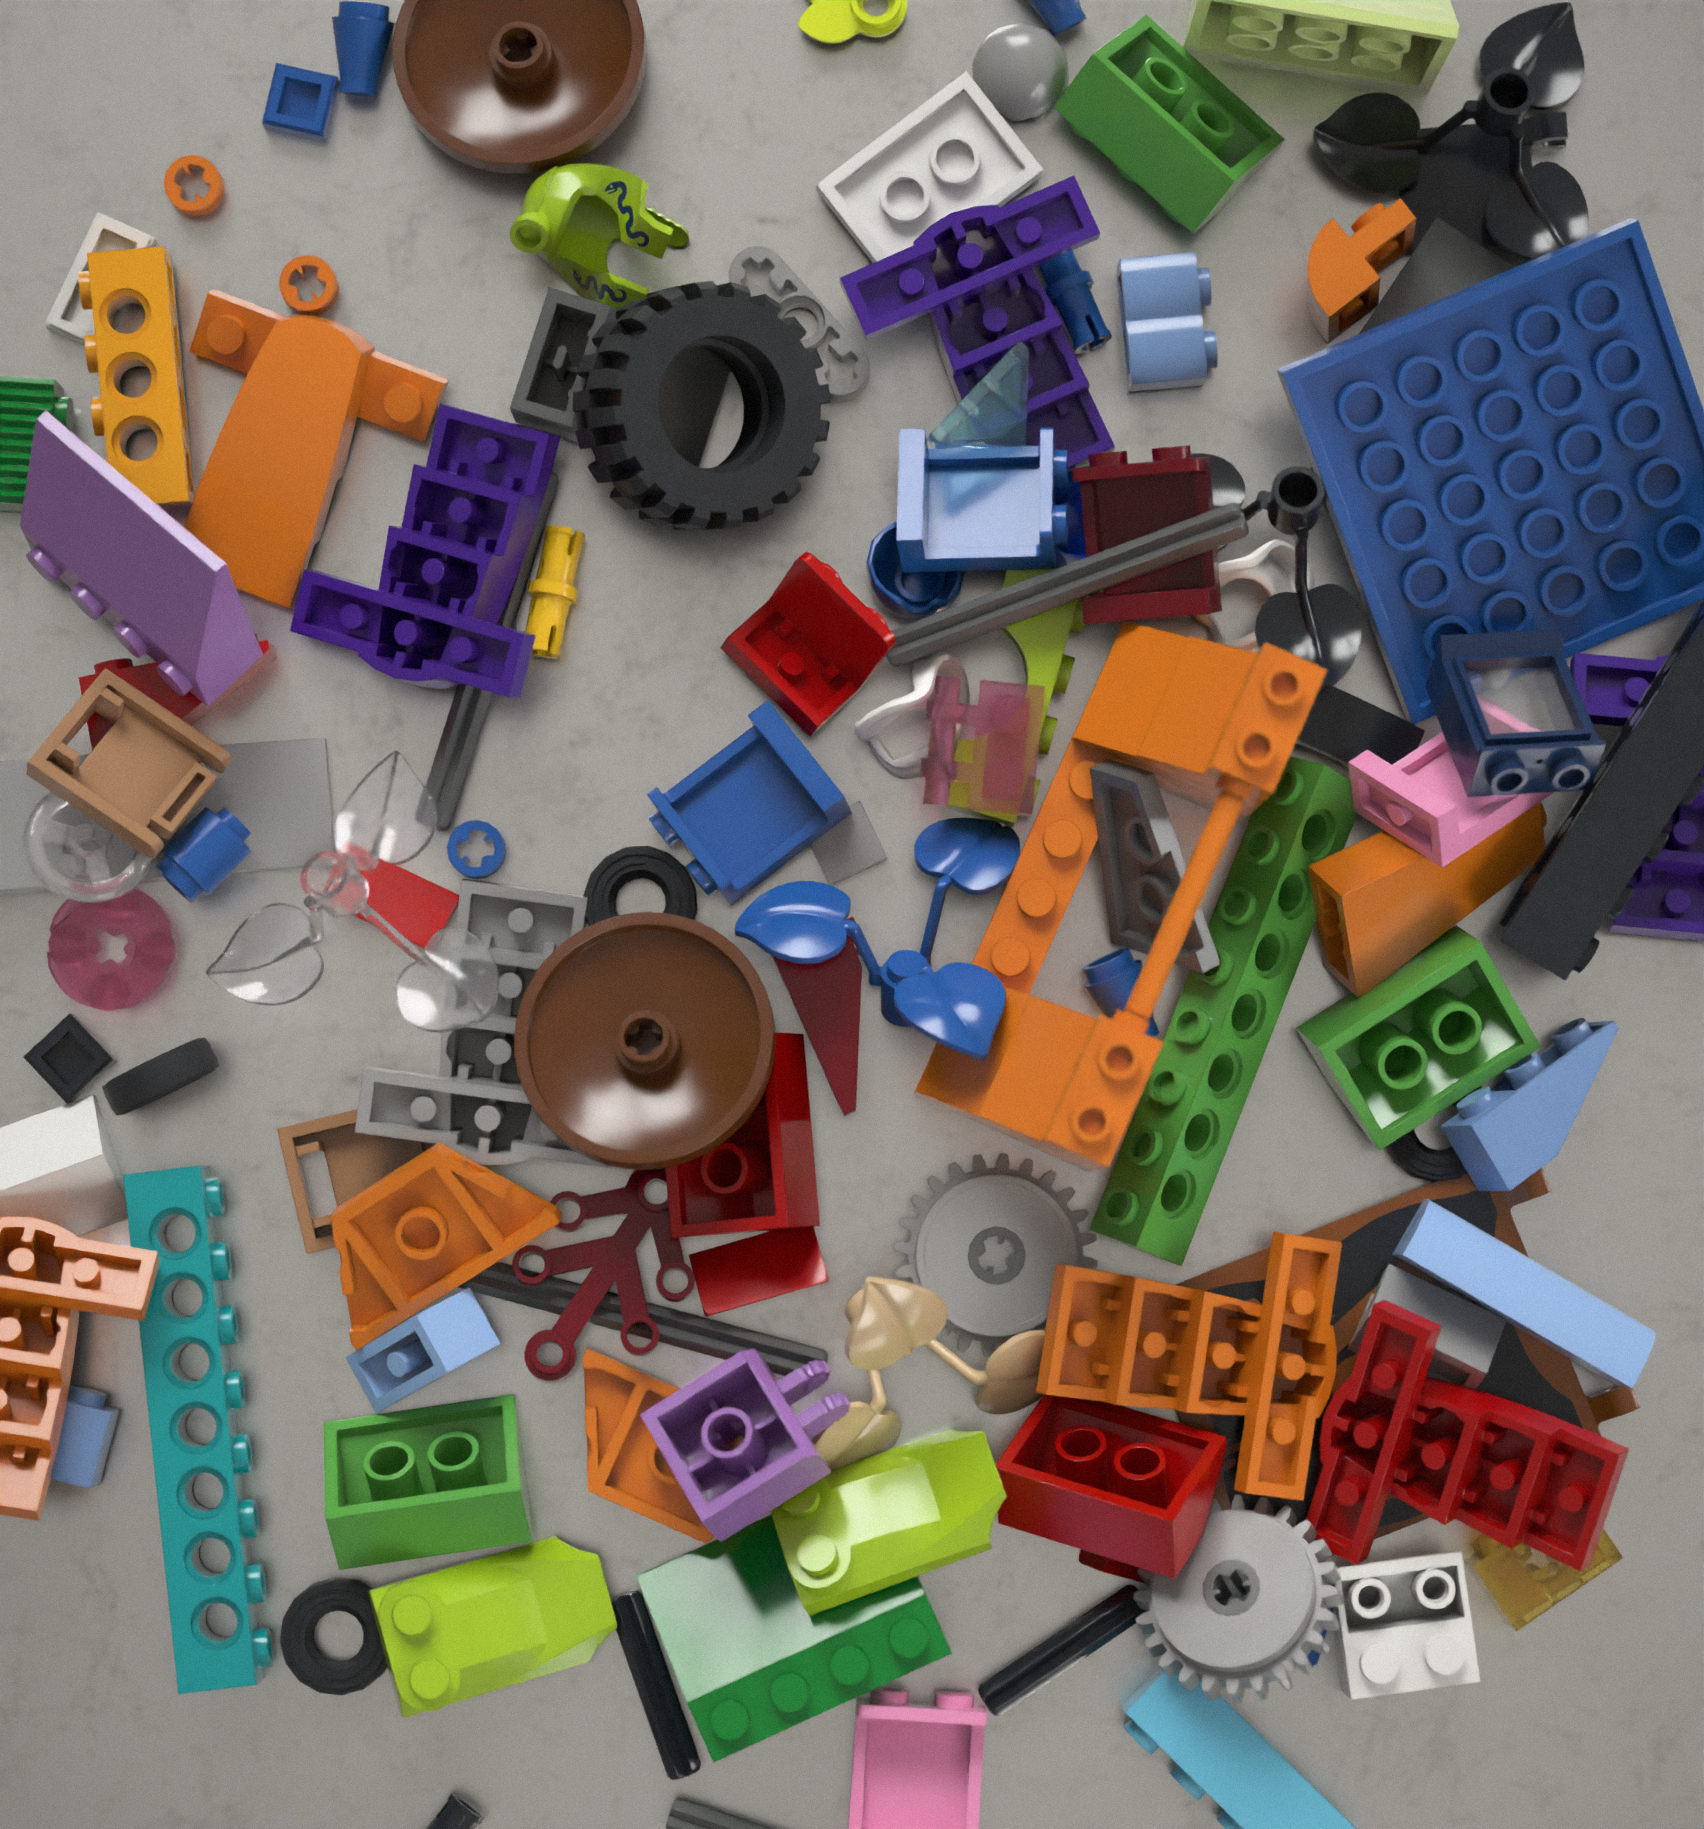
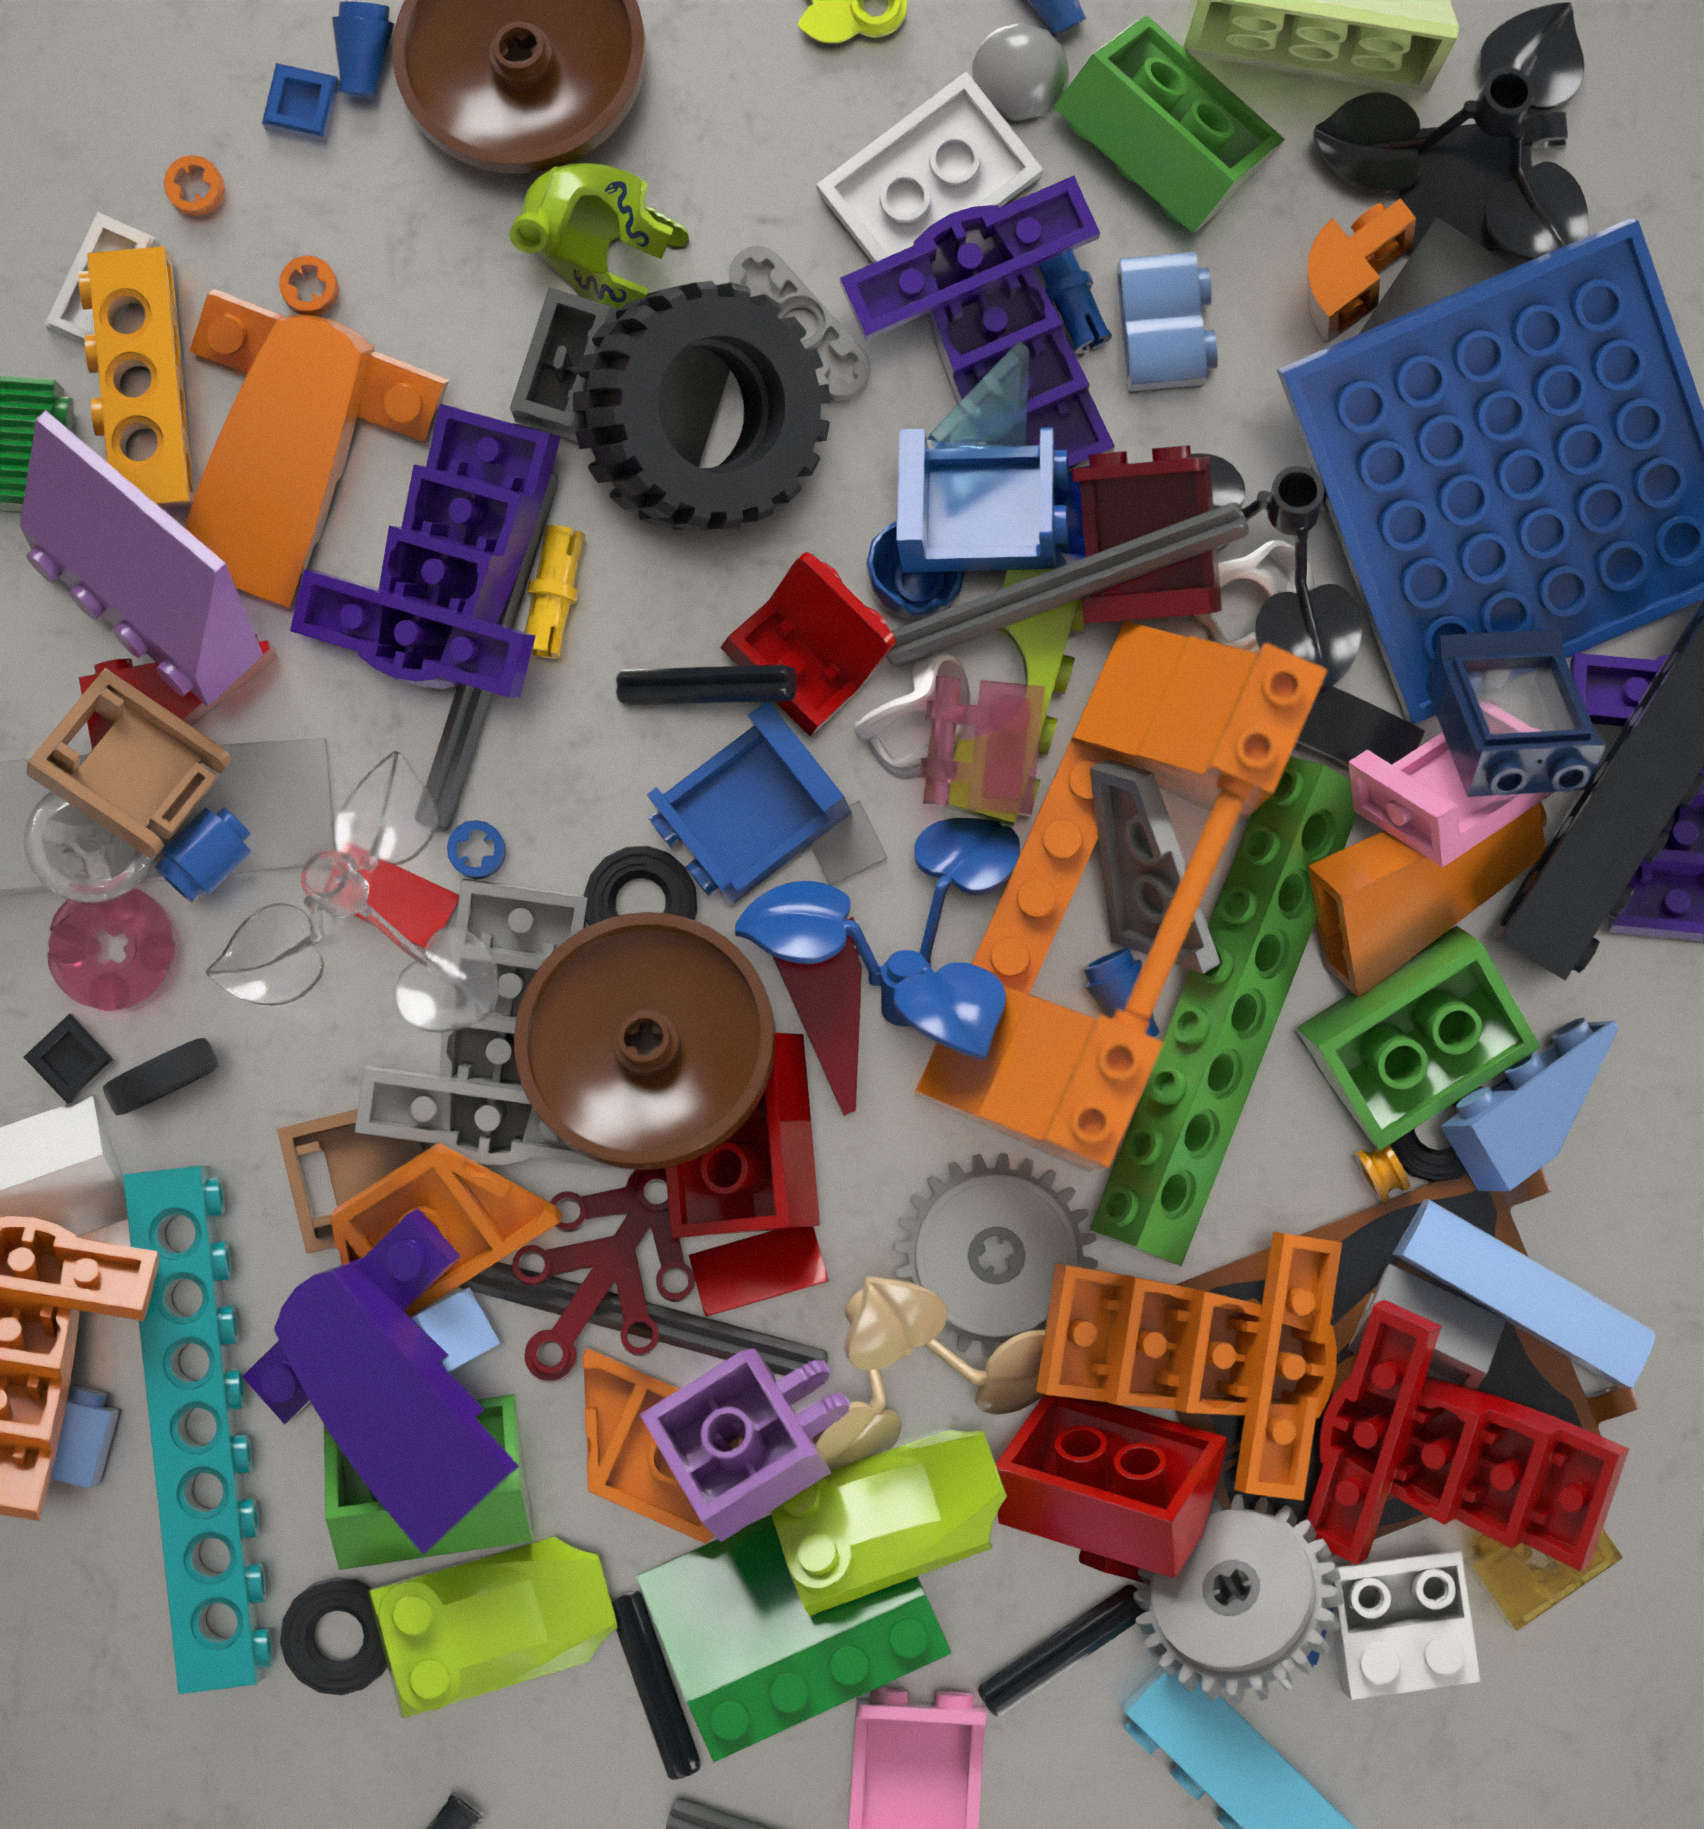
(383, 1383): none -> dark purple slope
(706, 684): none -> black axle
(1382, 1171): none -> light orange bush

